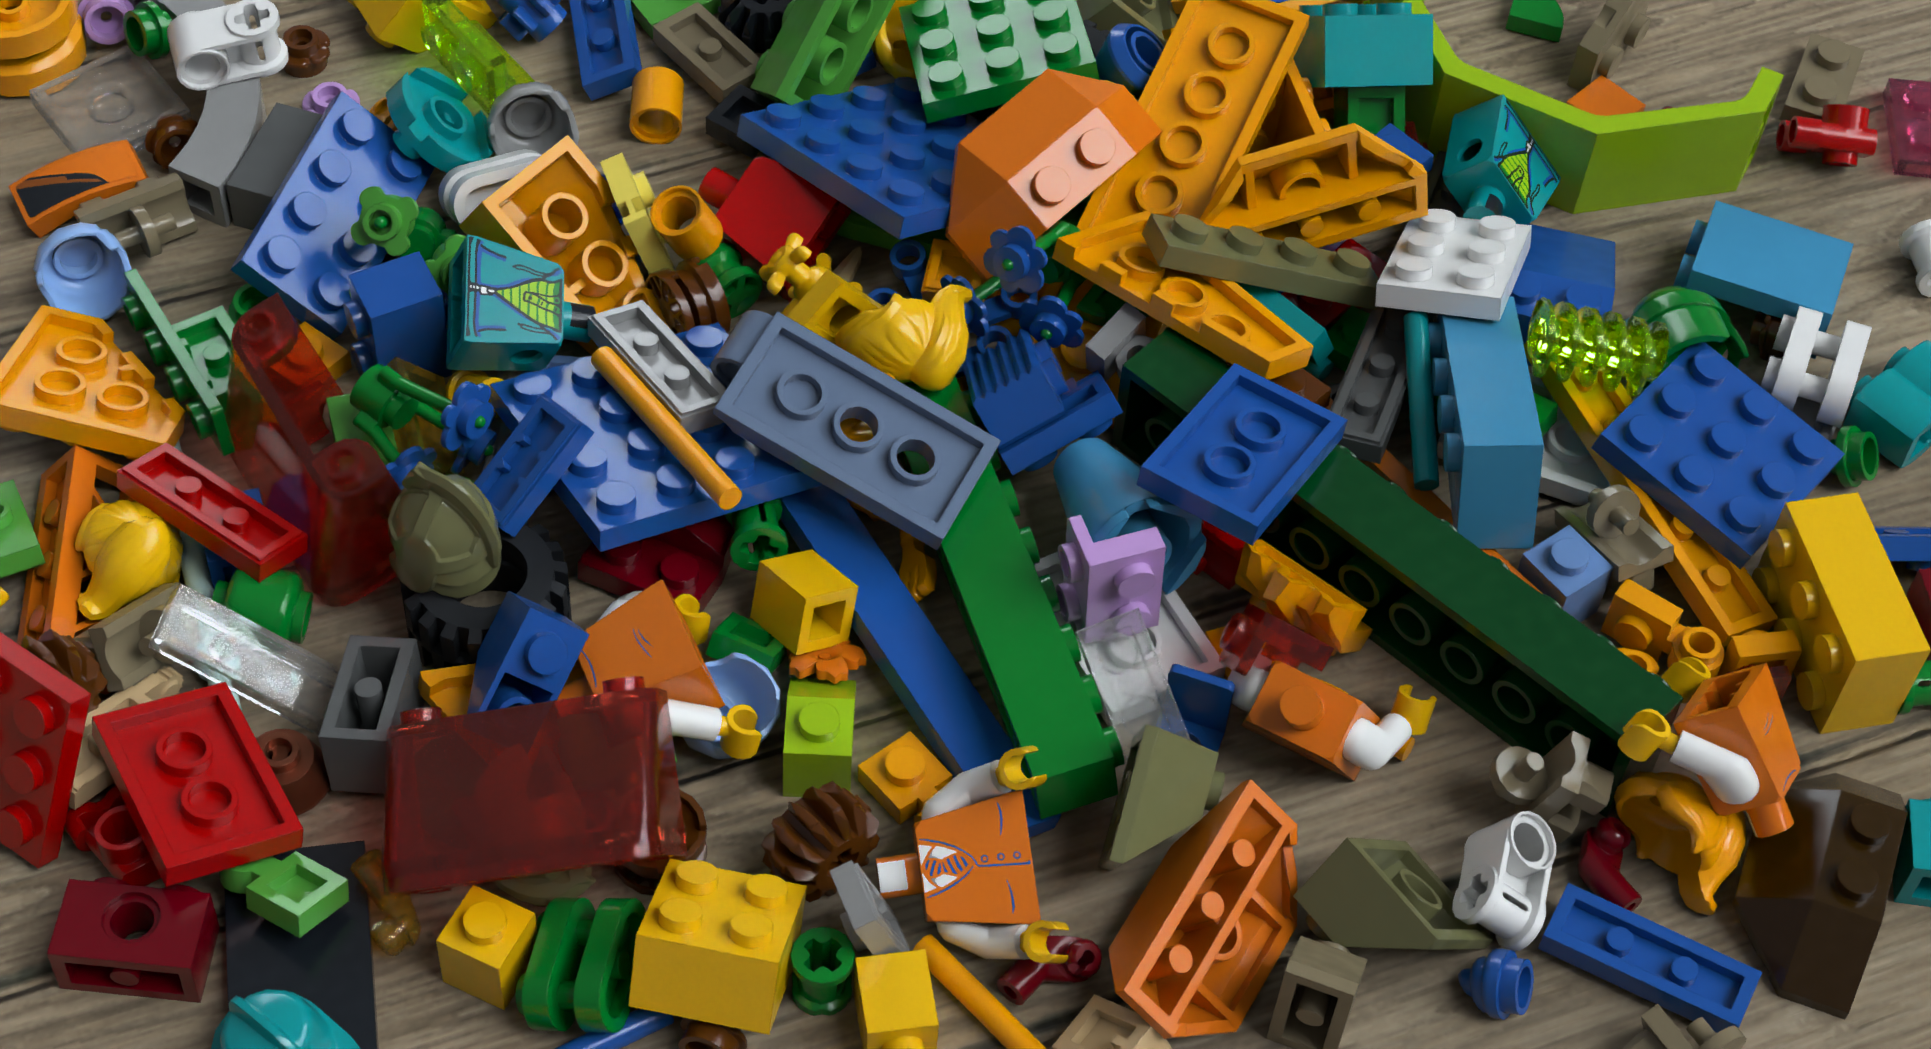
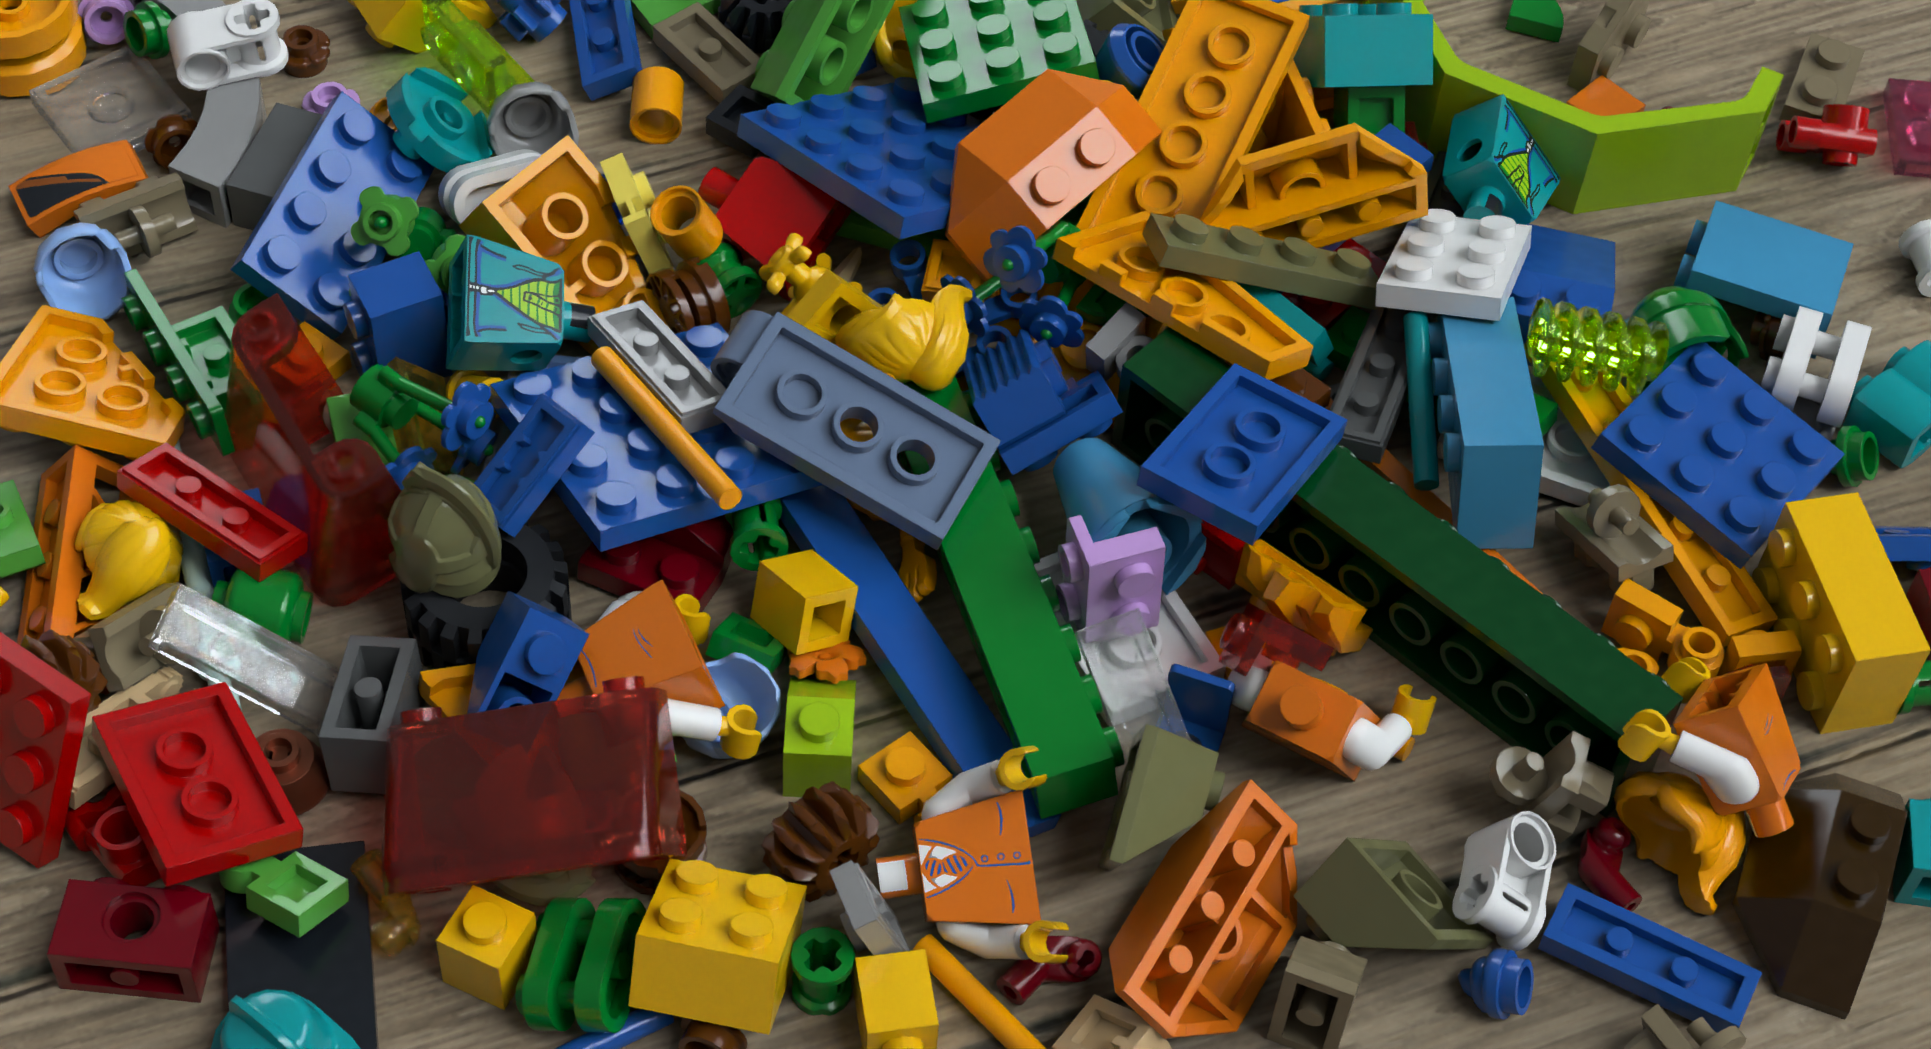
(1568, 572): medium blue brick -> none

